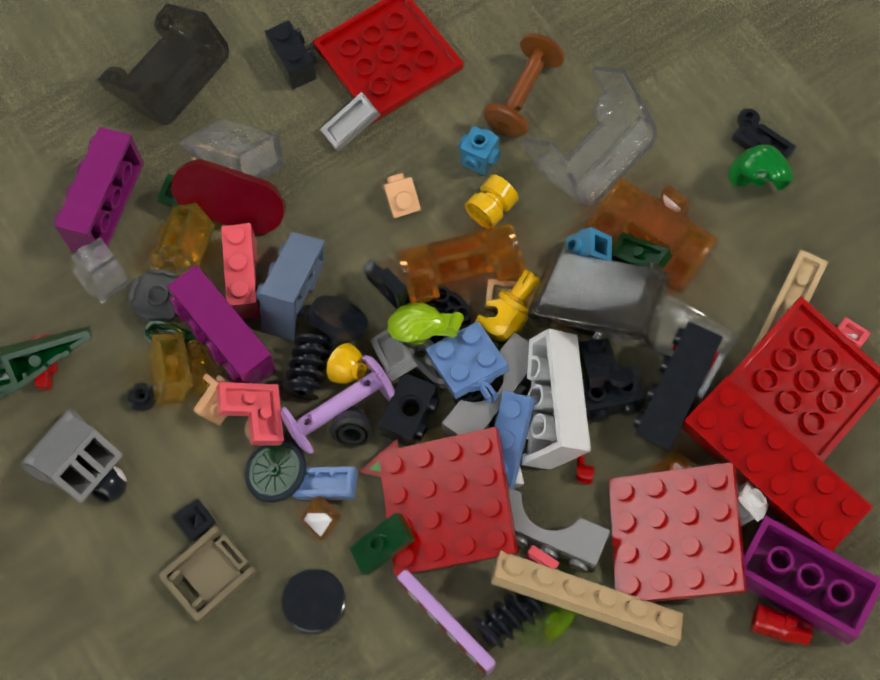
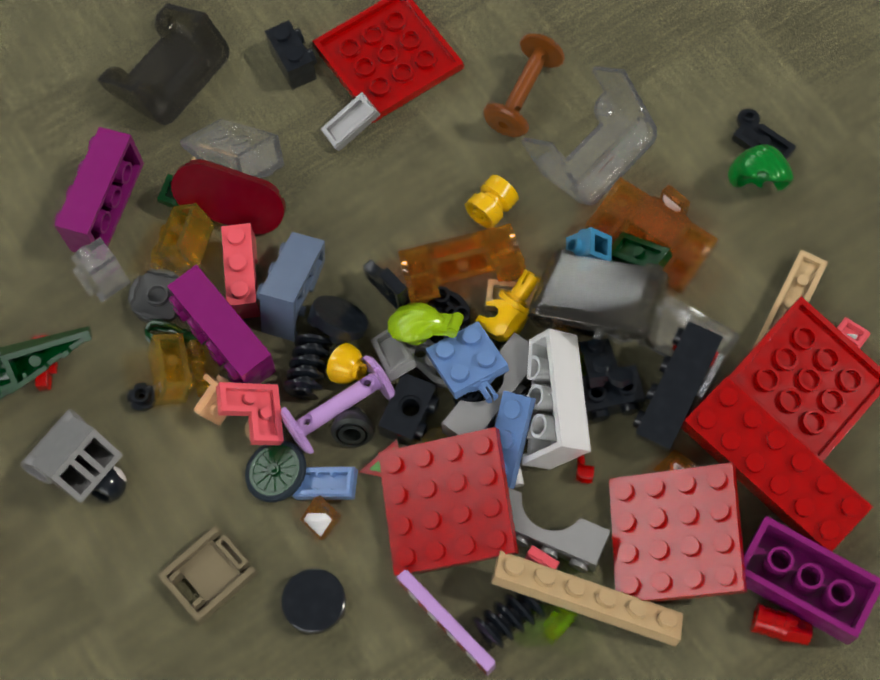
(193, 520): black tile -> none
(382, 544): dark green plate -> none
(401, 195): light nougat bracket -> none
(479, 150): dark azure brick -> none
(751, 503): white bracket -> none

